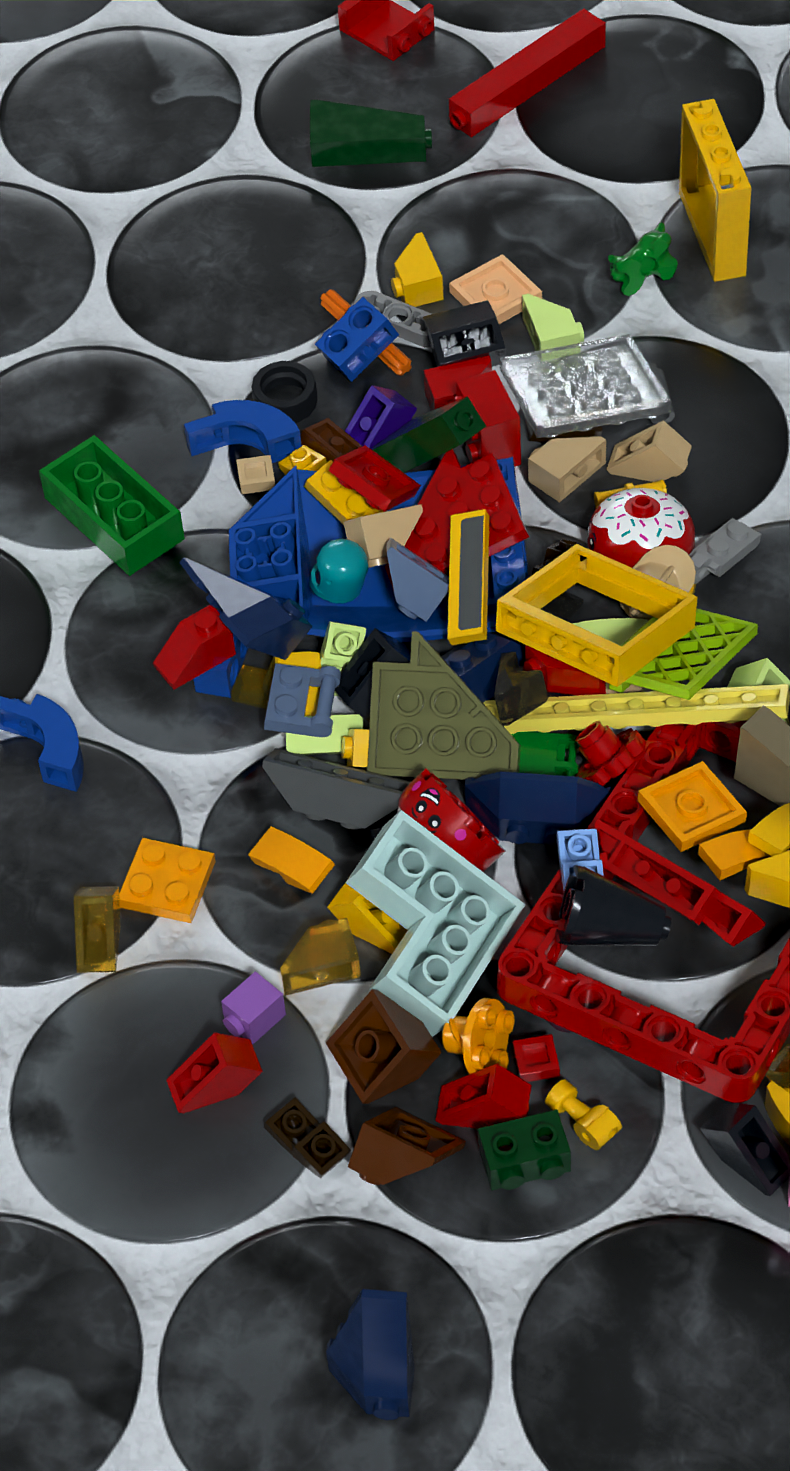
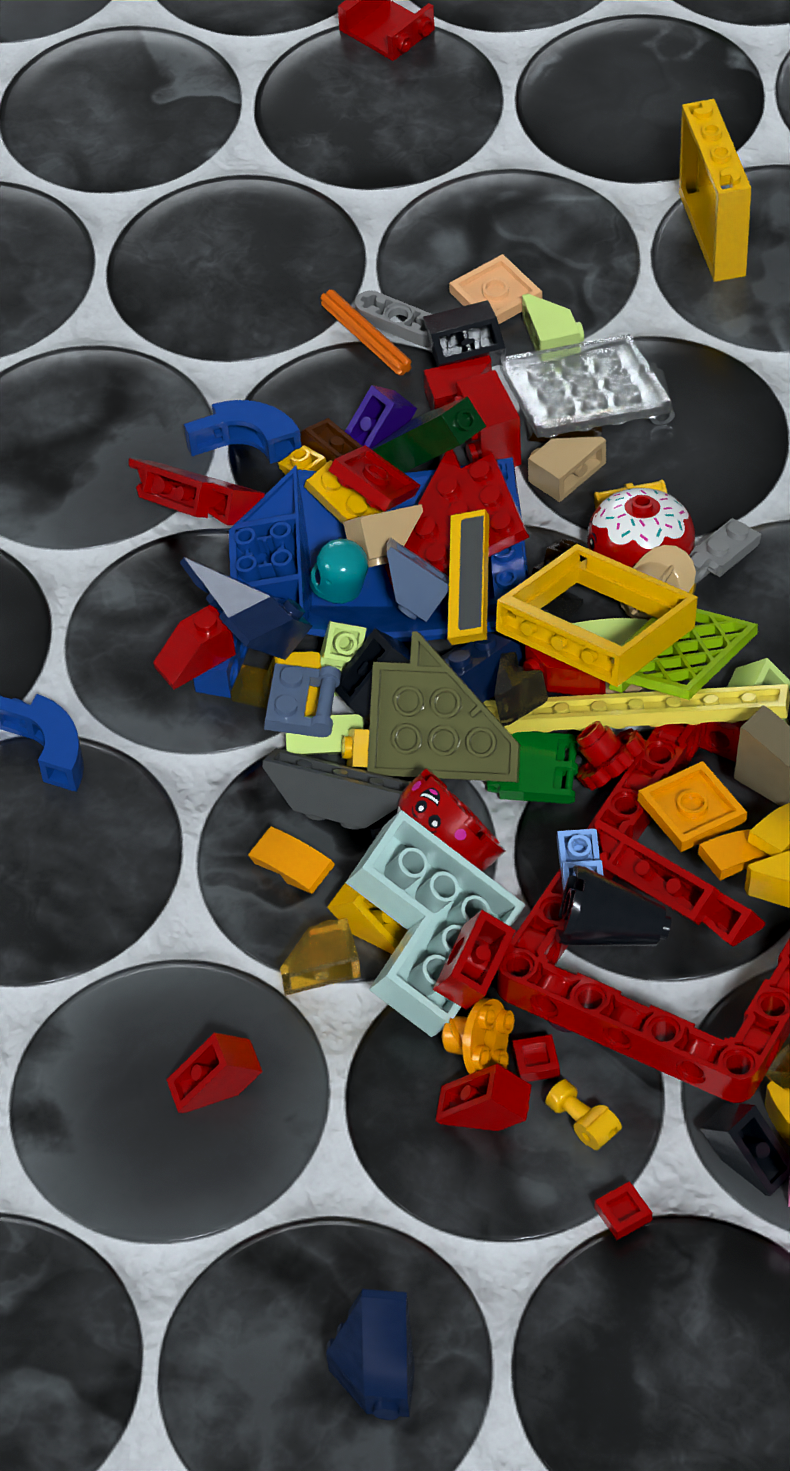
(97, 928): clear yellow slope -> none
(112, 505): green brick -> none
(166, 880): light orange plate -> none
(193, 492): none -> red wedge
(253, 1008): medium lavender brick -> none
(255, 474): tan plate -> none
(287, 373): black tyre -> none
(306, 1139): dark brown slope -> none
(353, 344): blue brick -> none
(365, 135): dark green slope -> none
(382, 1047): reddish brown slope -> none
(398, 1146): reddish brown slope -> none
(417, 274): yellow slope -> none
(474, 959): none -> red brick
(524, 1150): dark green brick -> none
(527, 72): red brick -> none
(533, 805): dark blue wedge -> none
(623, 1210): none -> red plate
(645, 259): green animal -> none
(651, 454): tan slope -> none

